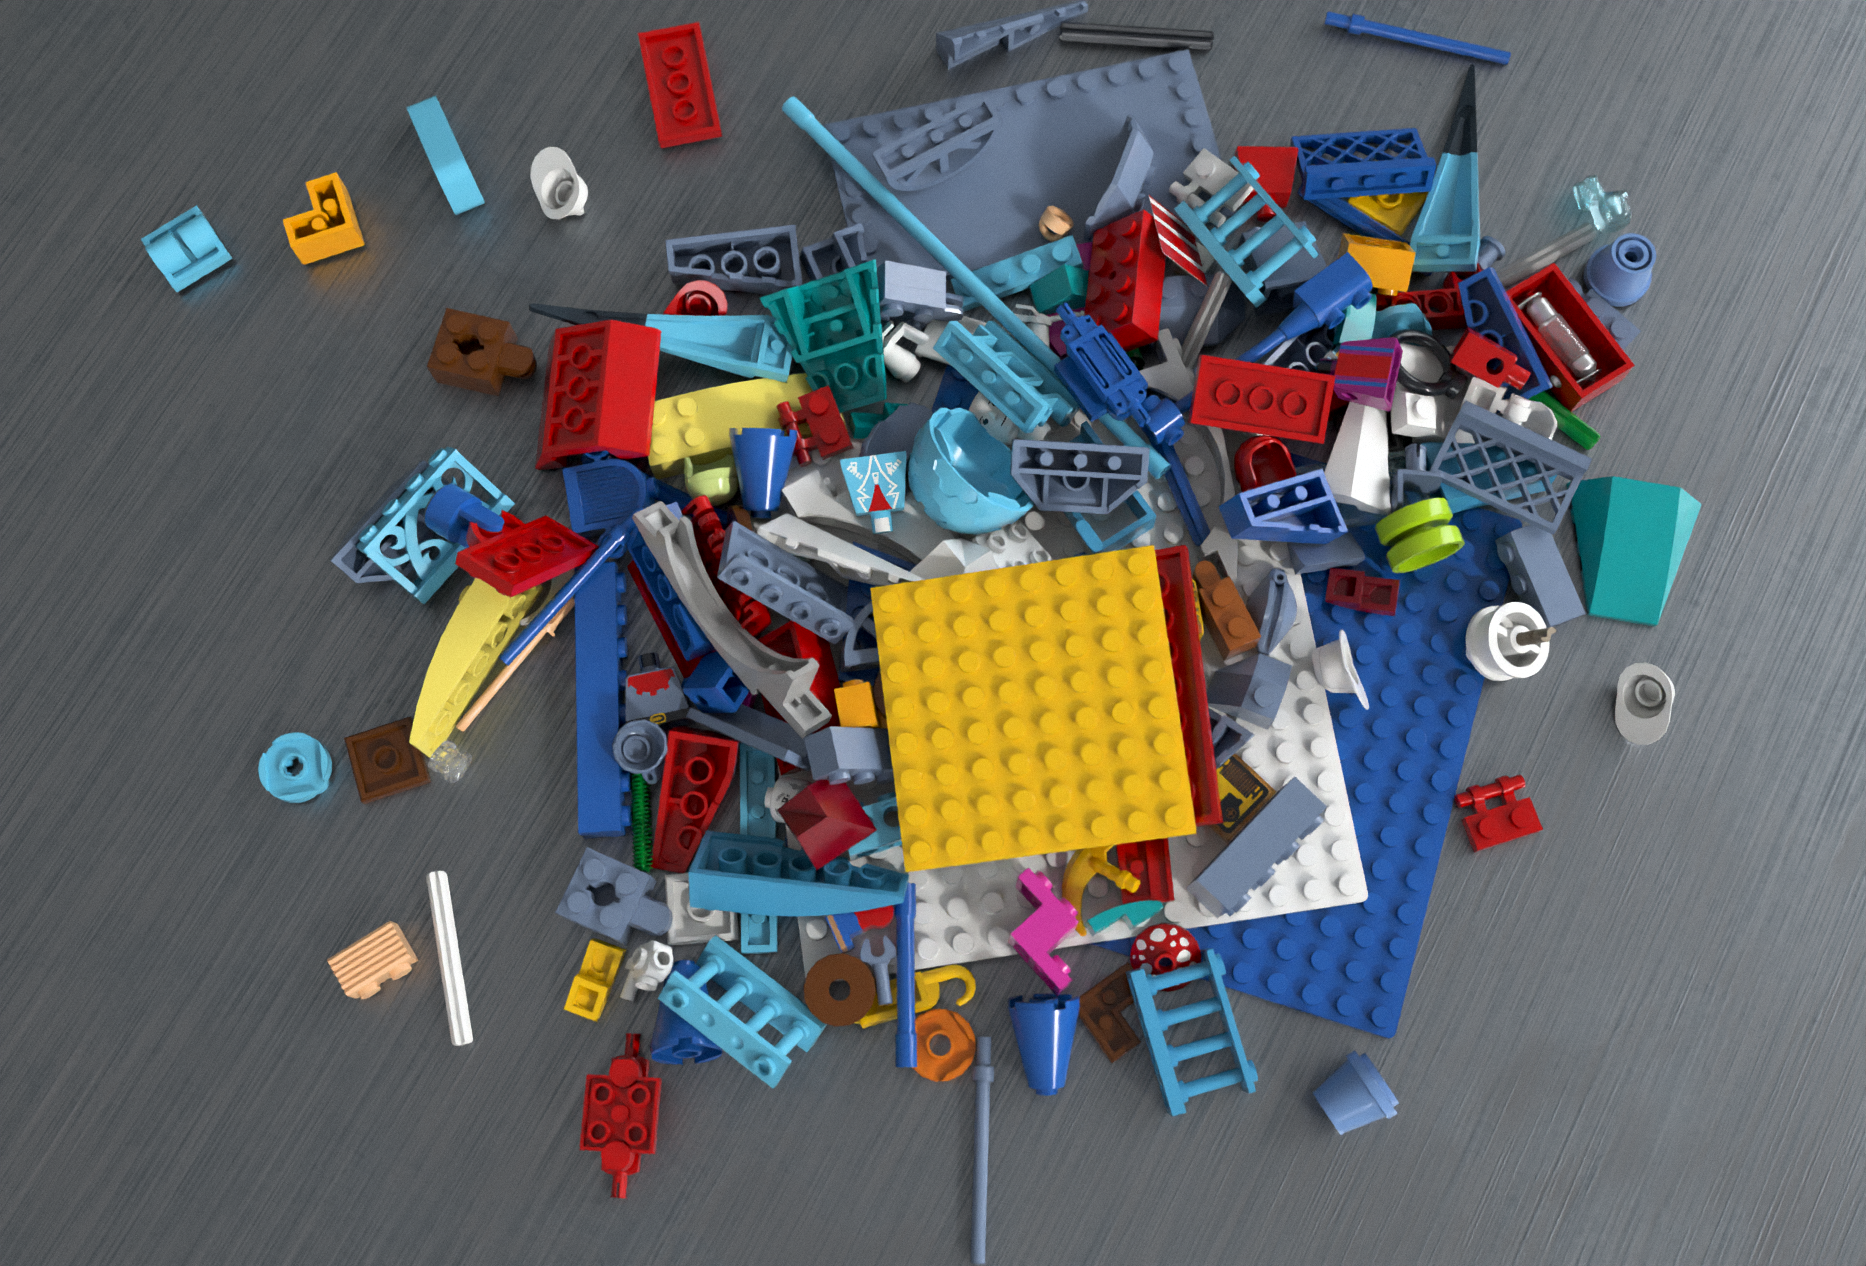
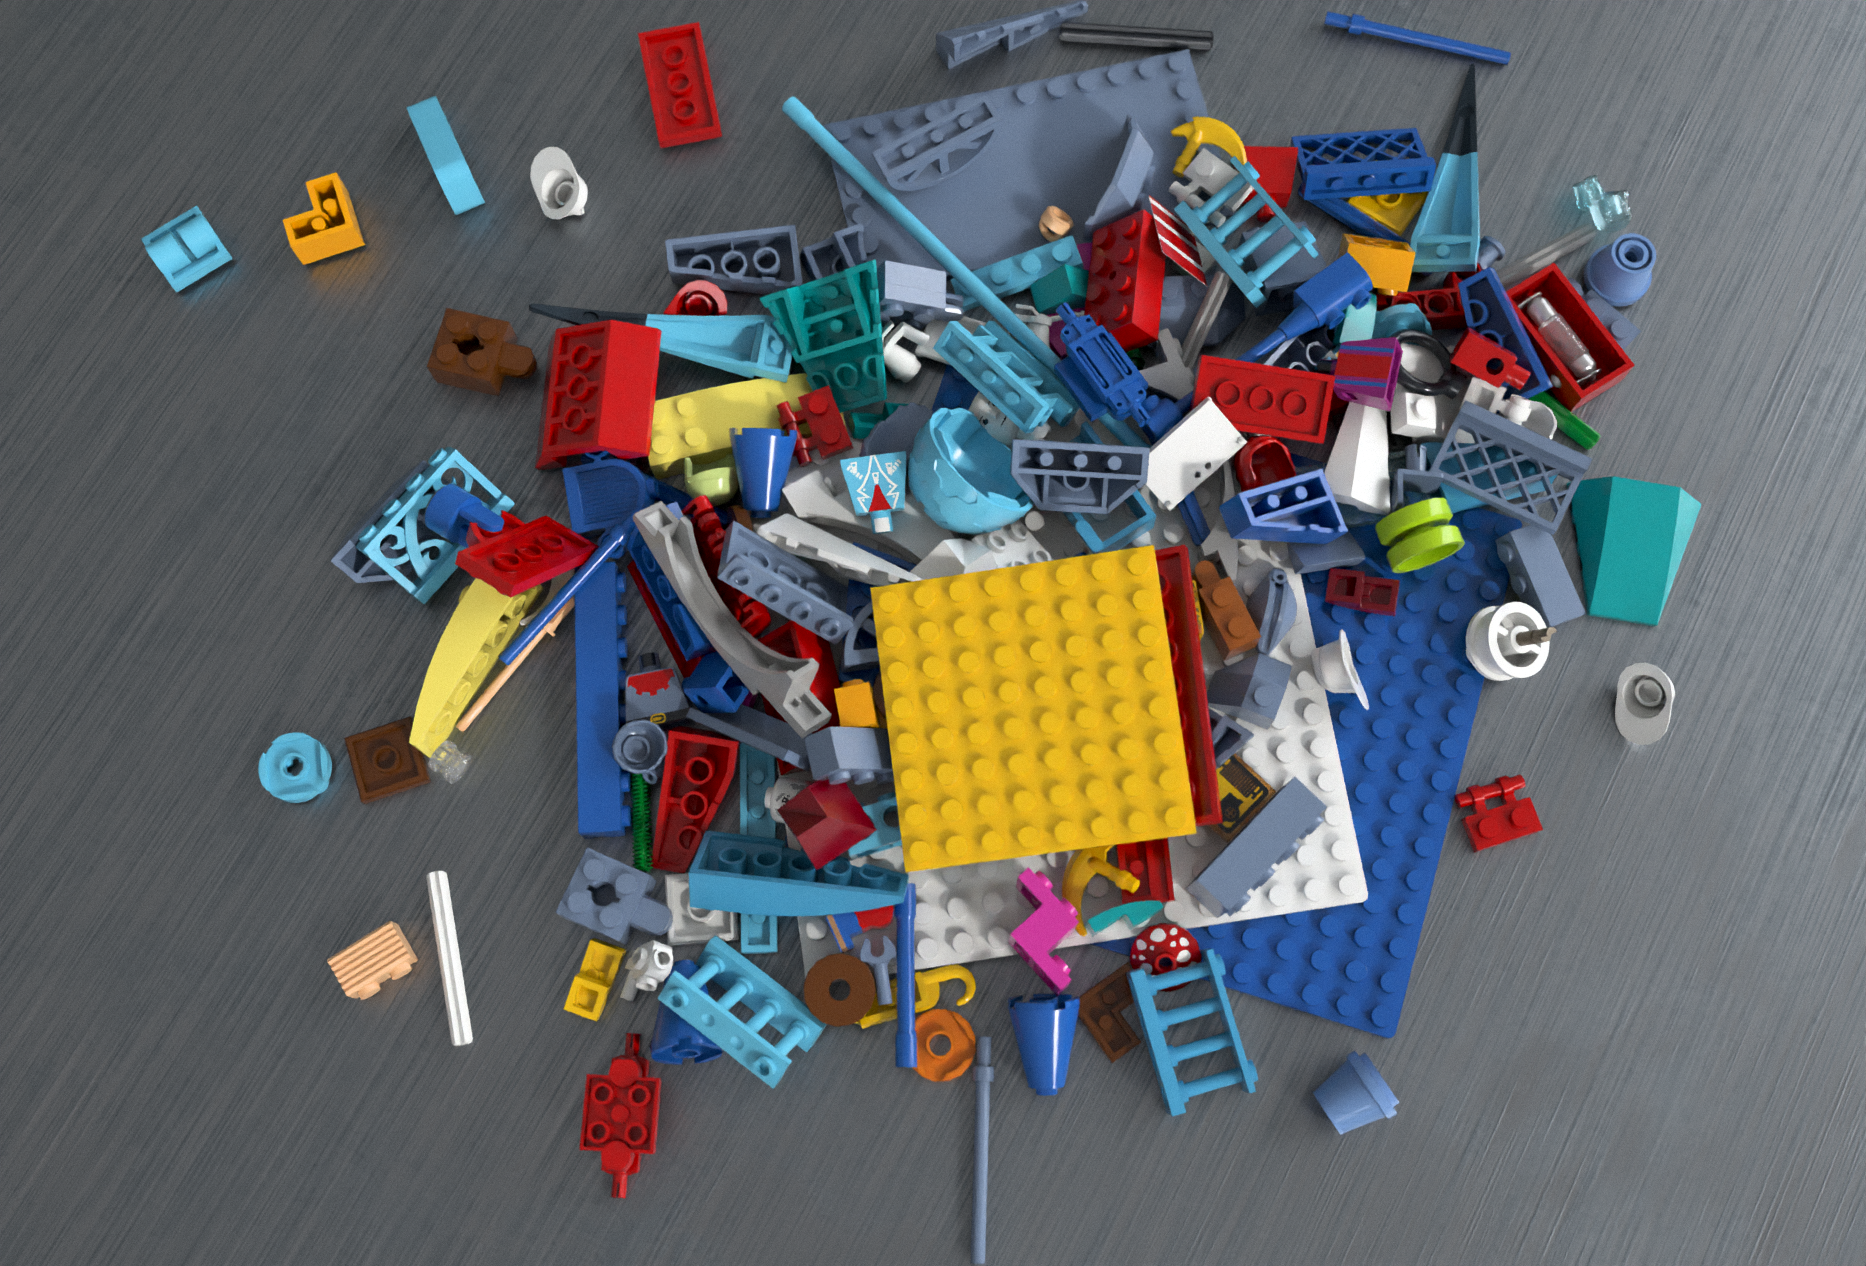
(1187, 450): none -> white door
(1206, 131): none -> yellow piece

